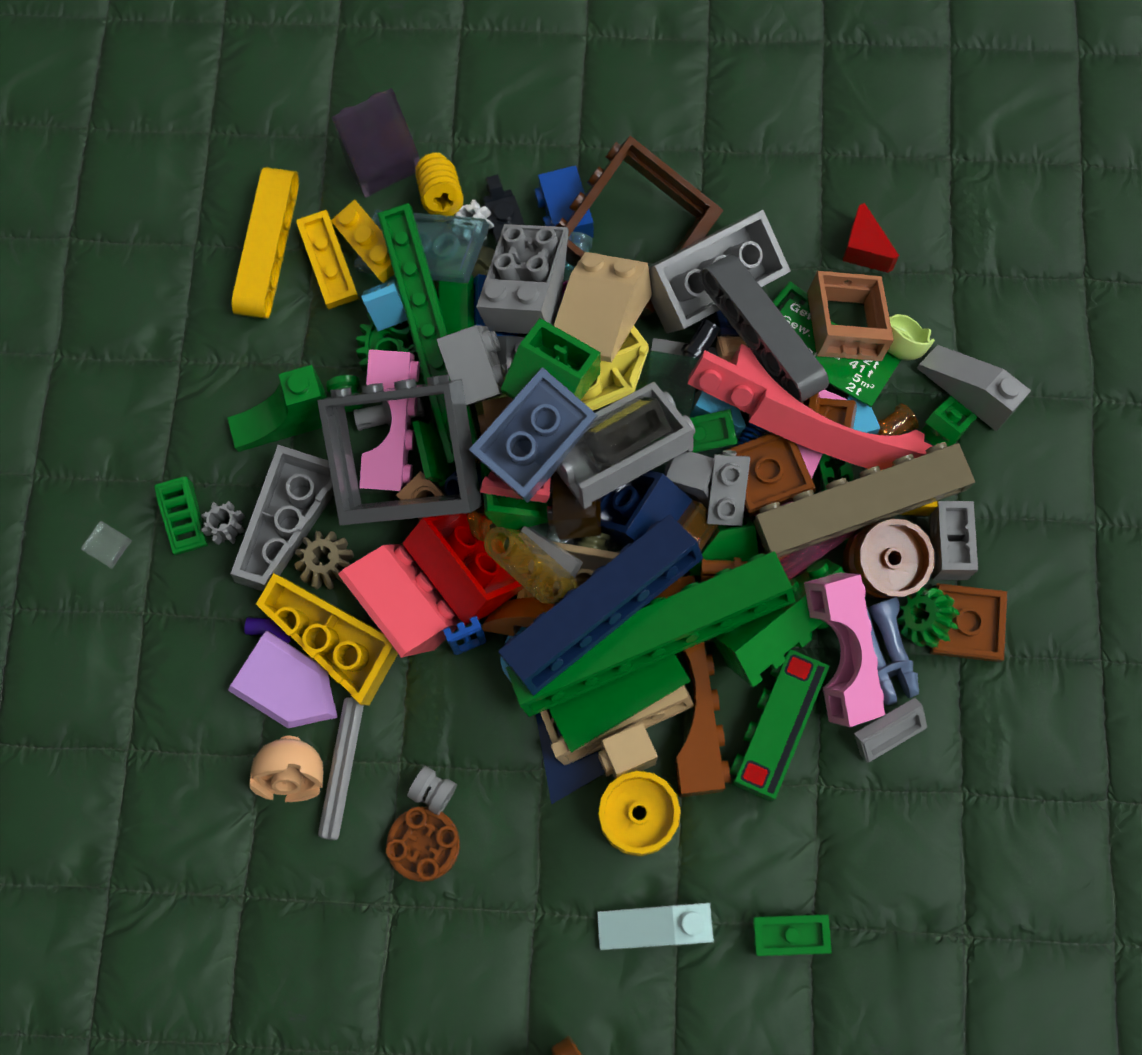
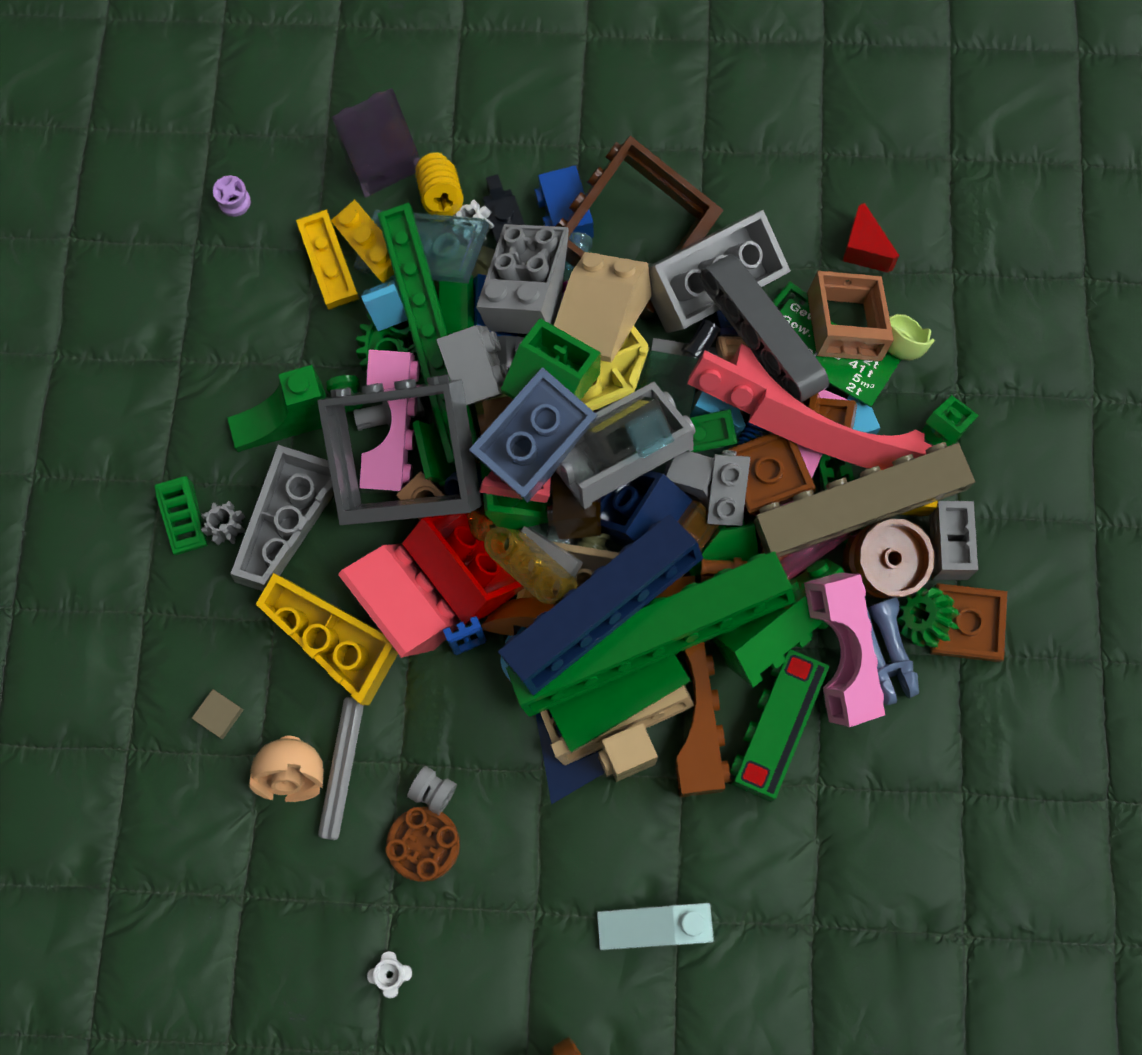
(106, 544): clear tile -> none
(217, 714): none -> dark tan tile
(231, 187): none -> lavender wheel
(259, 626): dark purple arm -> none
(265, 243): yellow beam -> none
(285, 684): lavender tile -> none
(313, 569): dark tan gear -> none
(389, 985): none -> white plate
(649, 432): none -> clear light blue tile
(661, 811): yellow wheel -> none
(792, 935): green plate -> none
(891, 730): light grey tile -> none
(902, 417): clear orange bush -> none
(977, 385): light grey slope -> none

